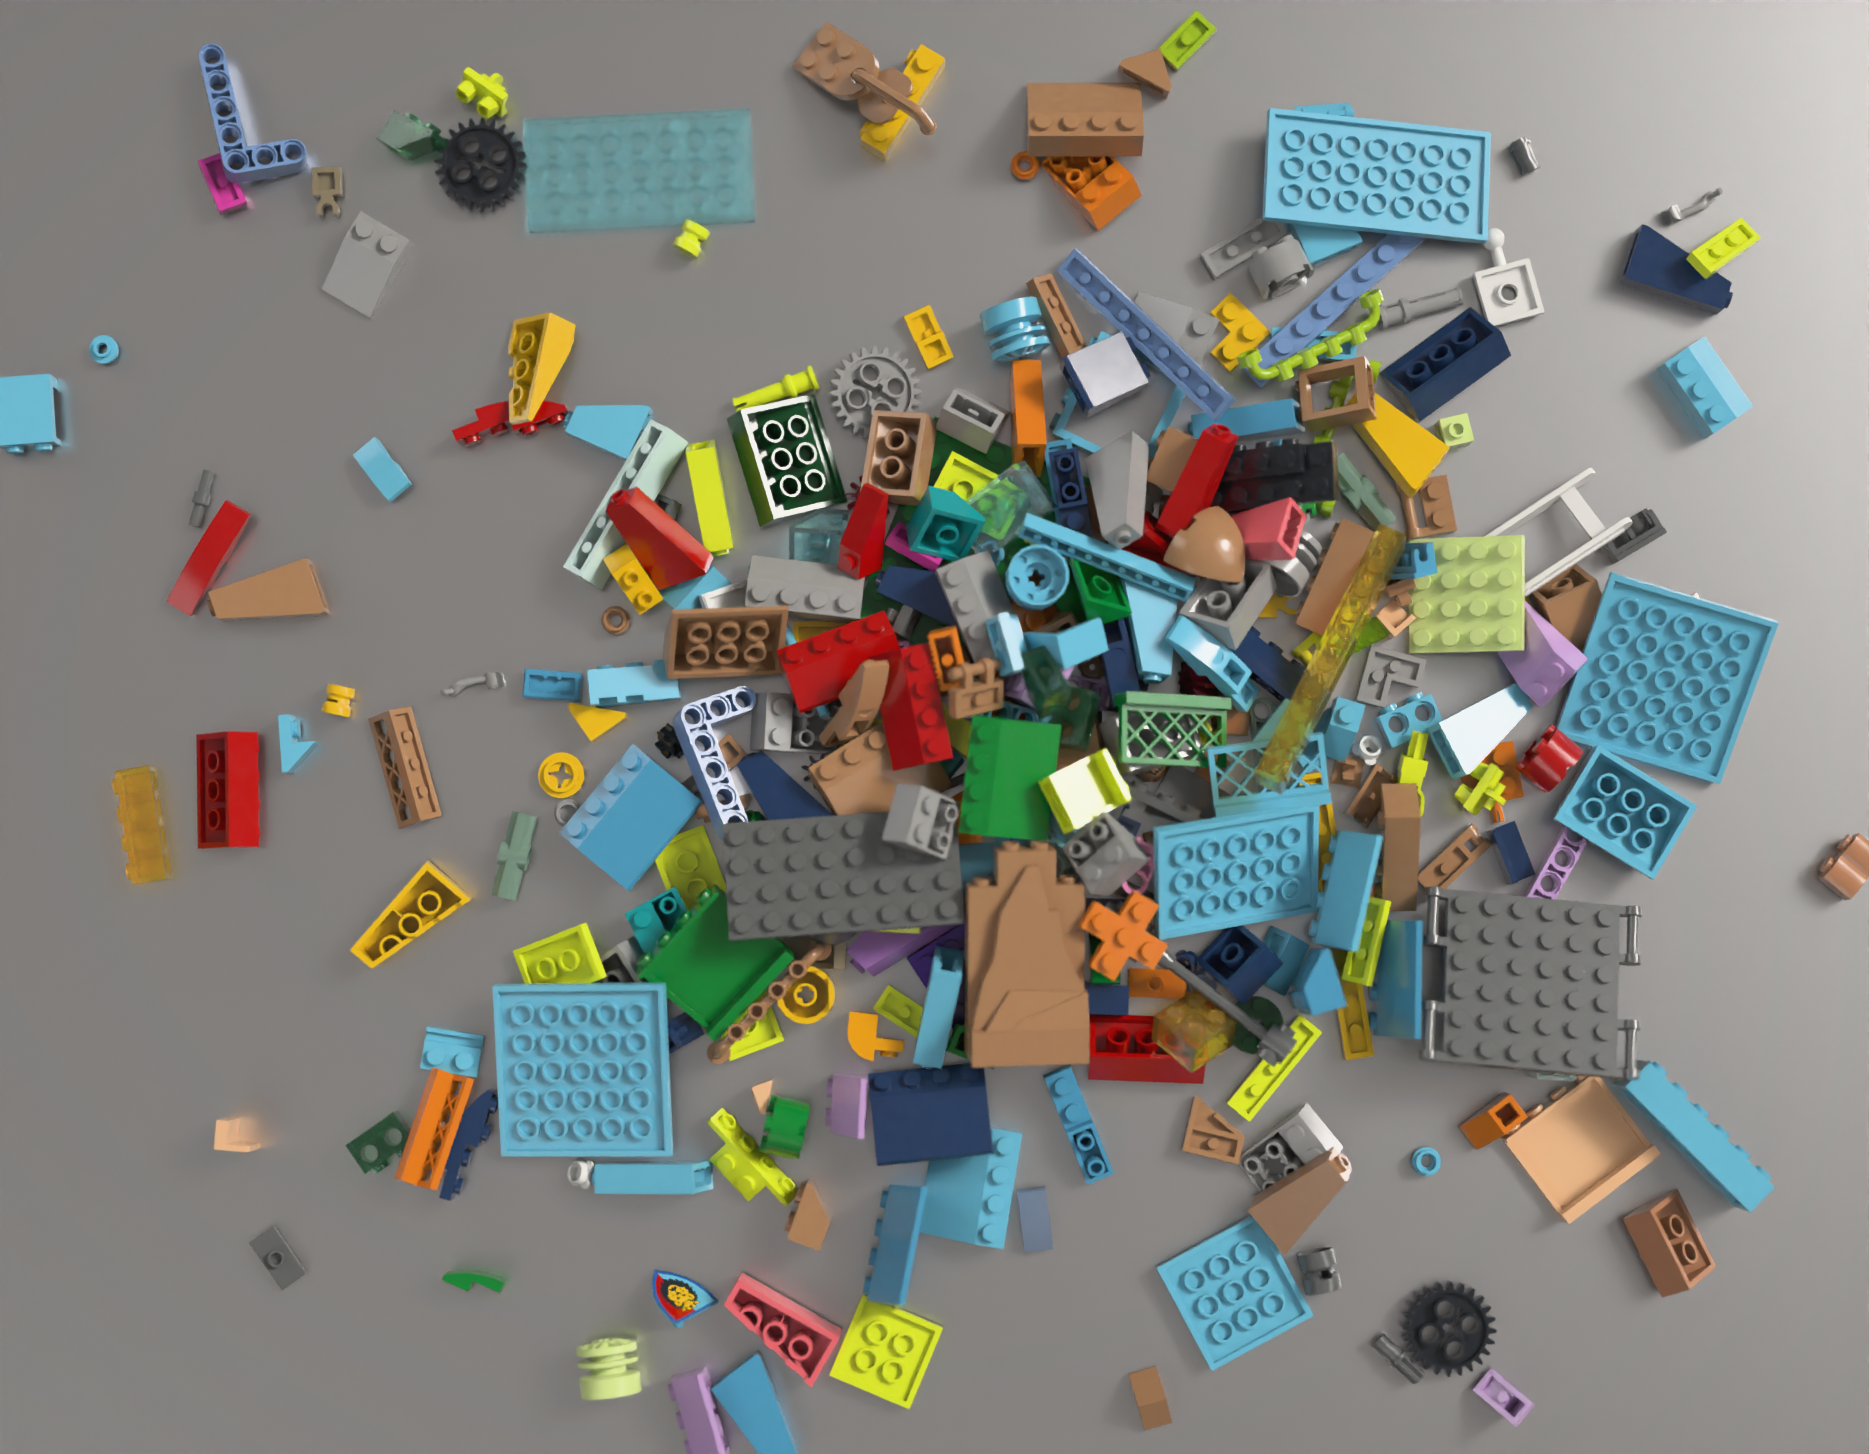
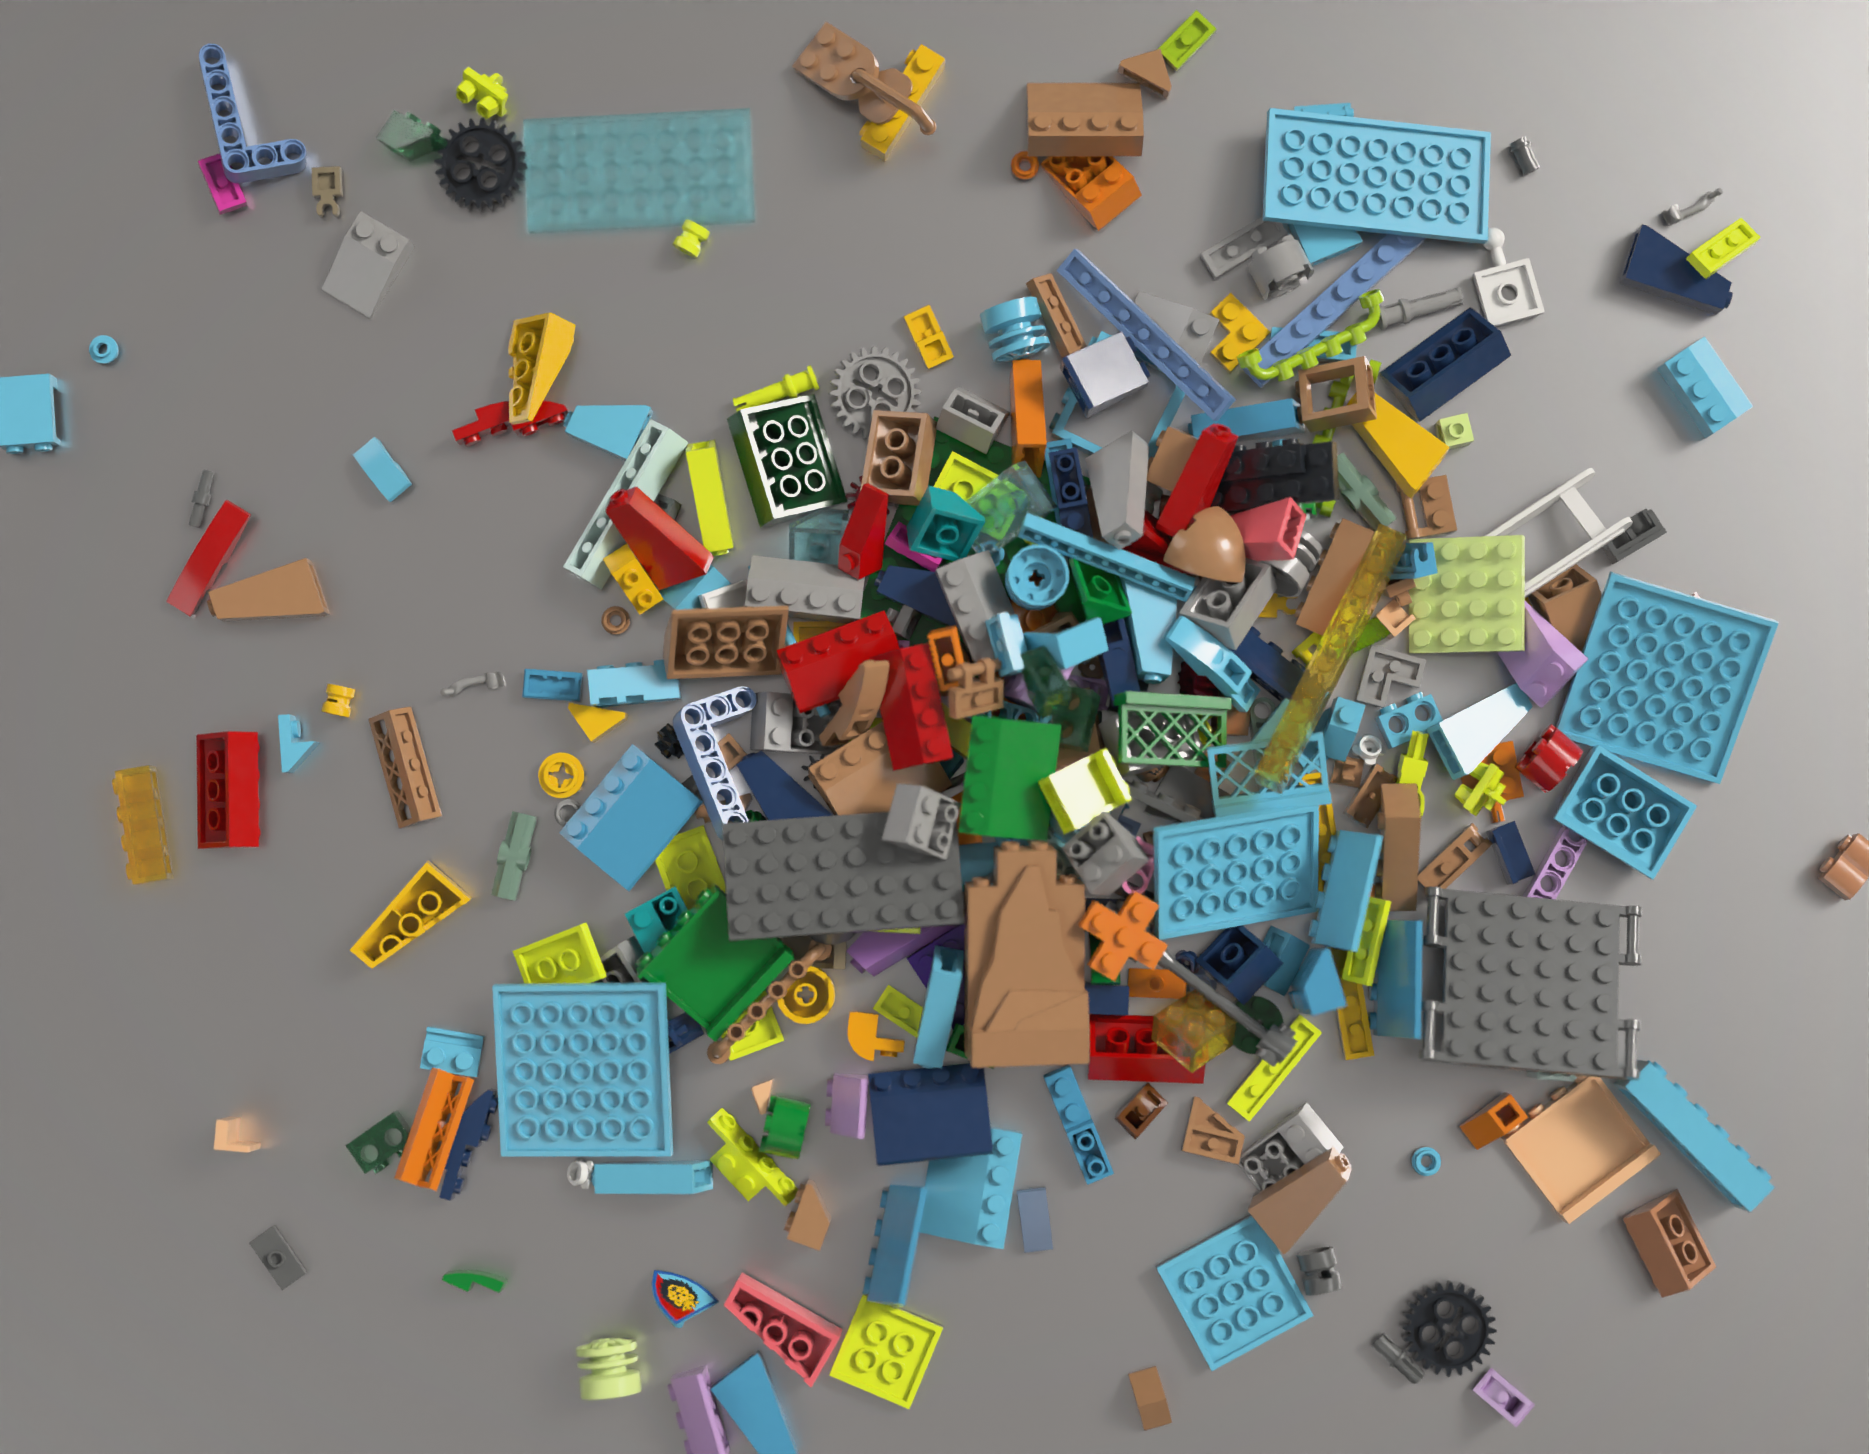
(1140, 1110): none -> reddish brown slope

